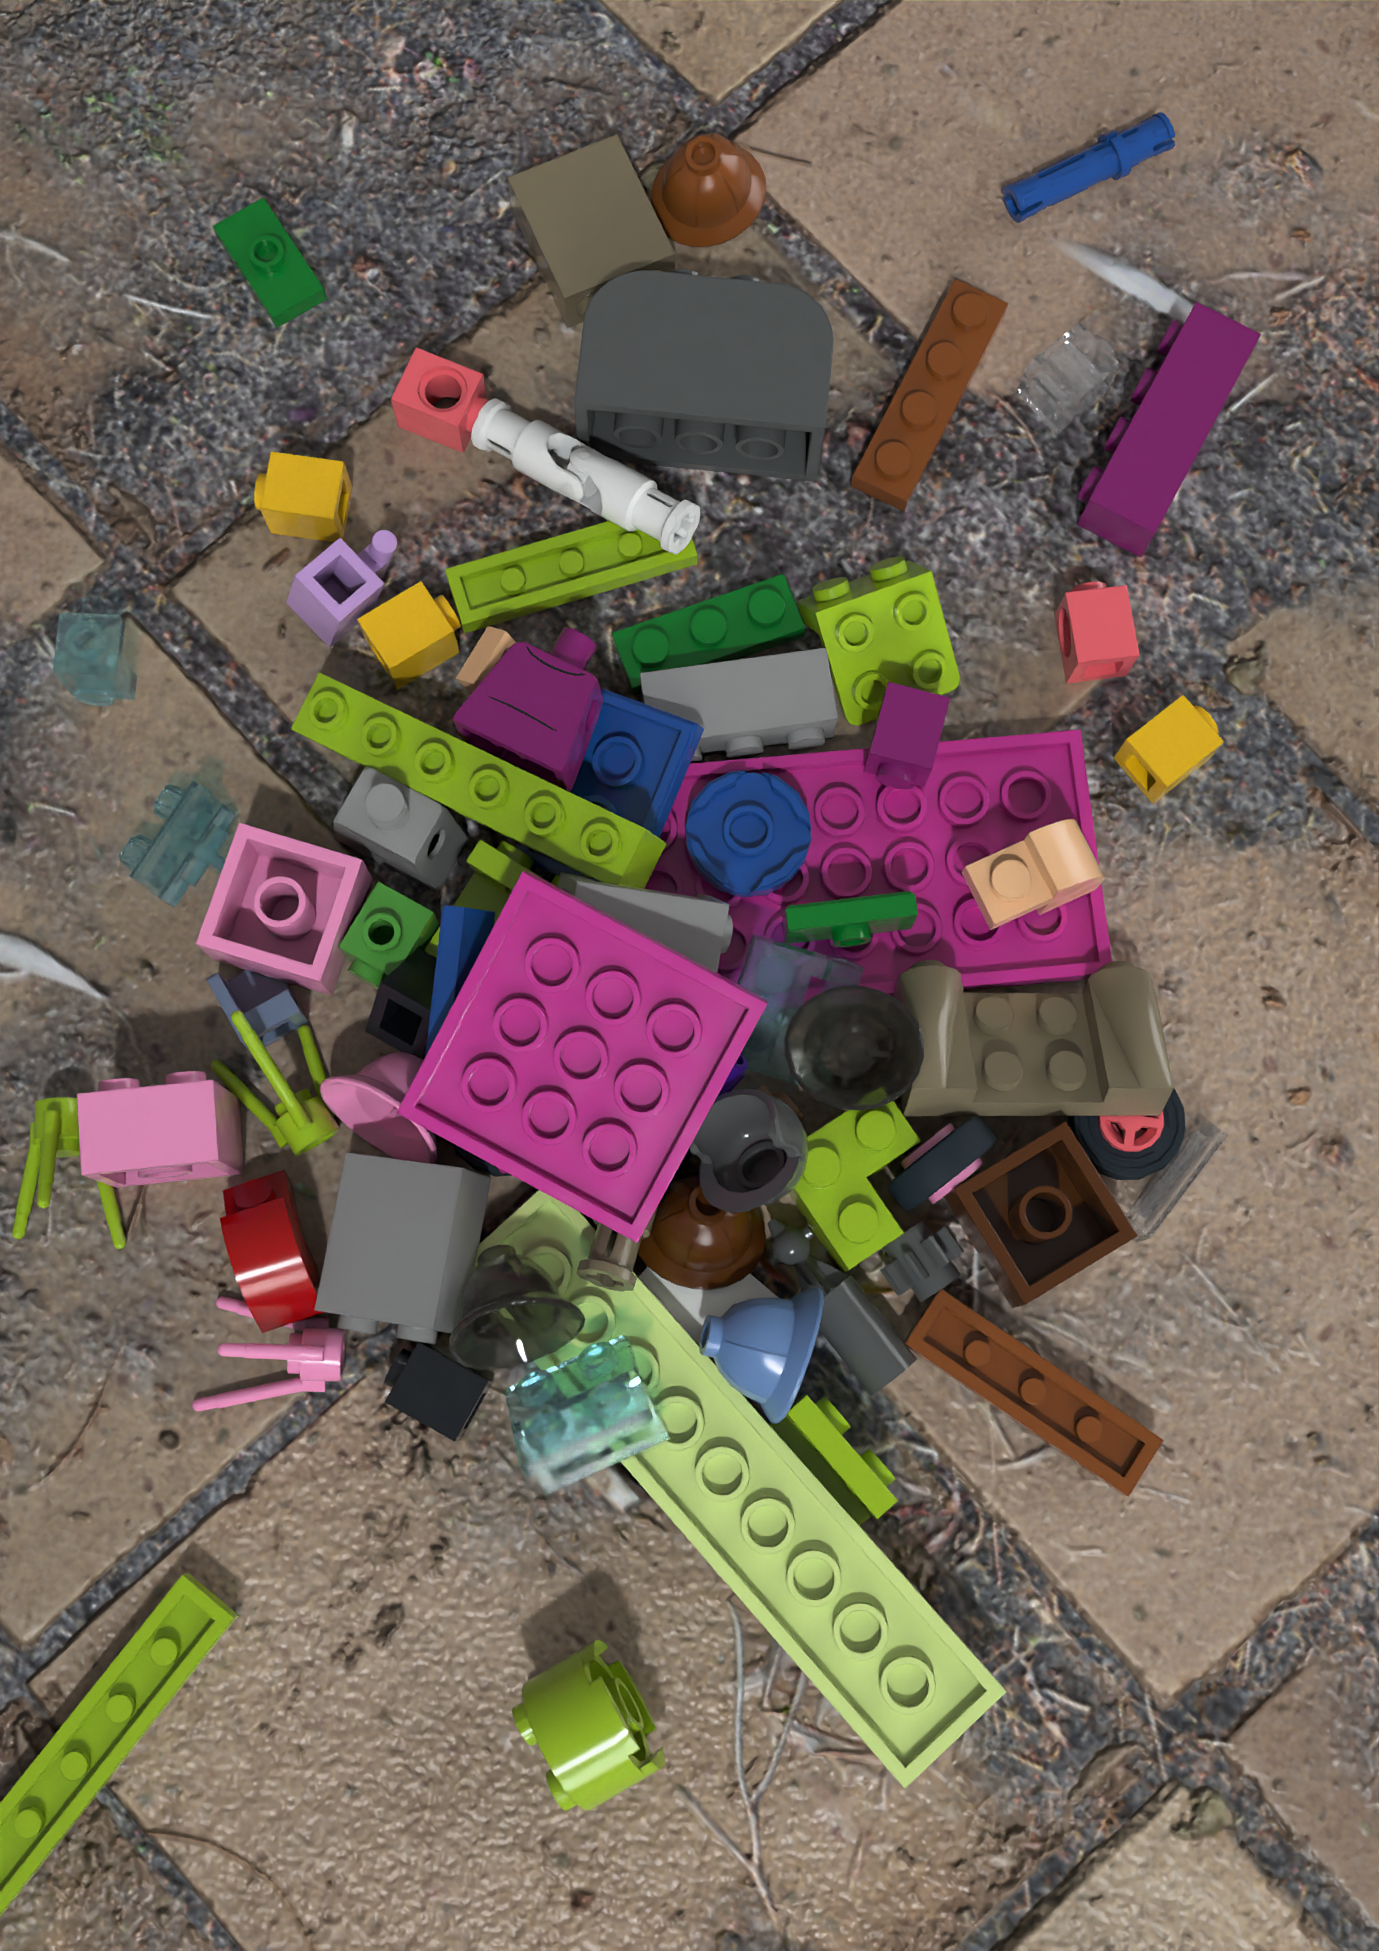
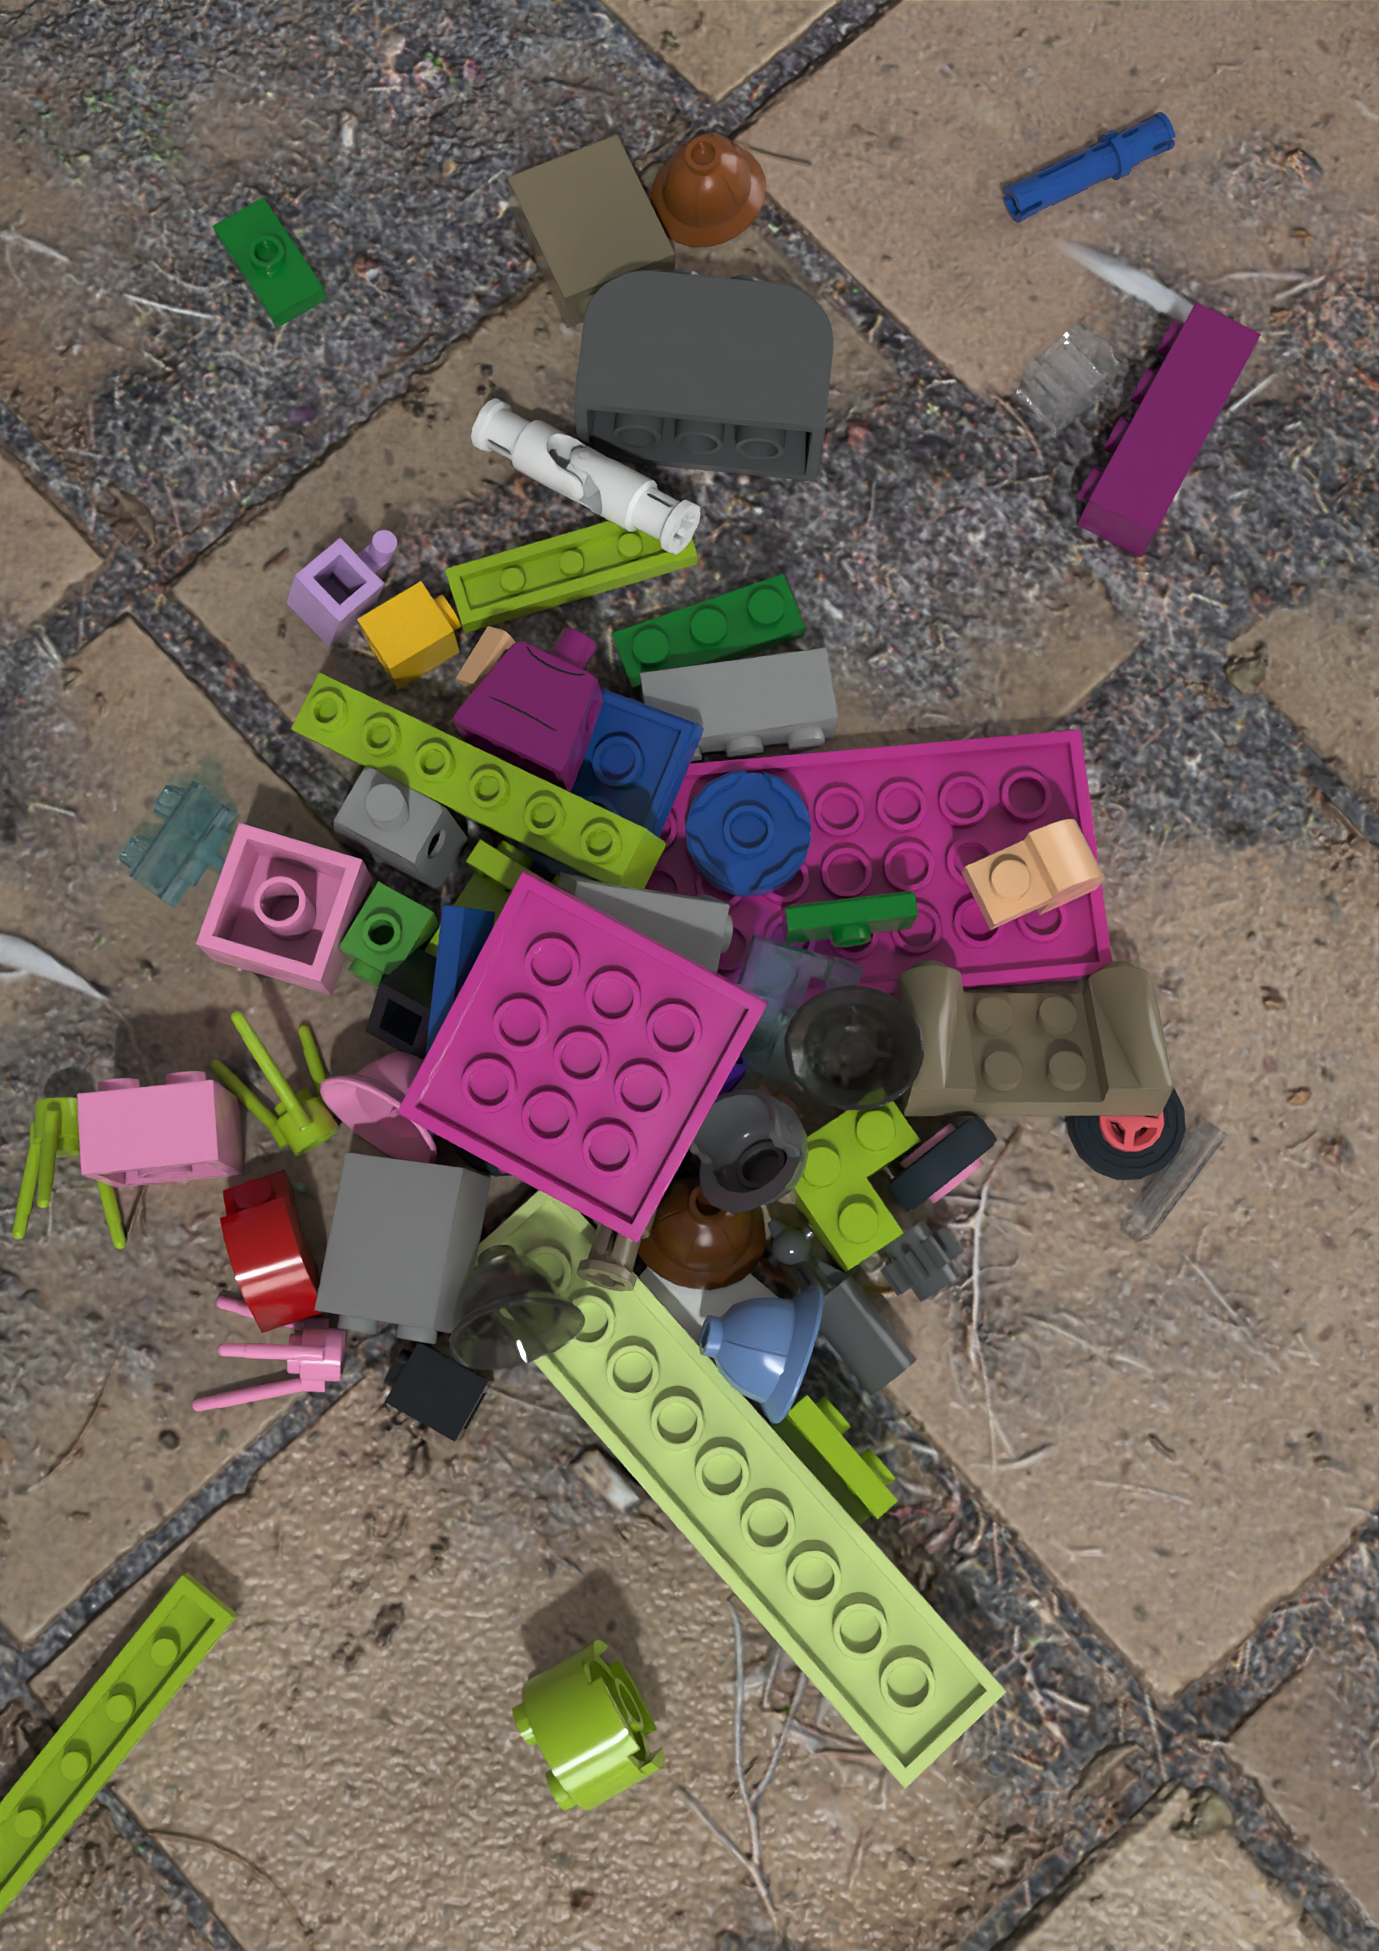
(91, 658): clear light blue bracket -> none
(263, 1001): sand blue panel -> none
(304, 496): yellow brick -> none
(427, 381): coral brick -> none
(583, 1415): clear light blue bracket -> none
(882, 633): lime bracket -> none
(906, 736): magenta brick -> none
(929, 395): dark orange plate -> none
(1033, 1392): dark orange plate -> none
(1040, 1216): reddish brown brick -> none
(1096, 632): coral brick -> none
(1169, 748): yellow brick -> none

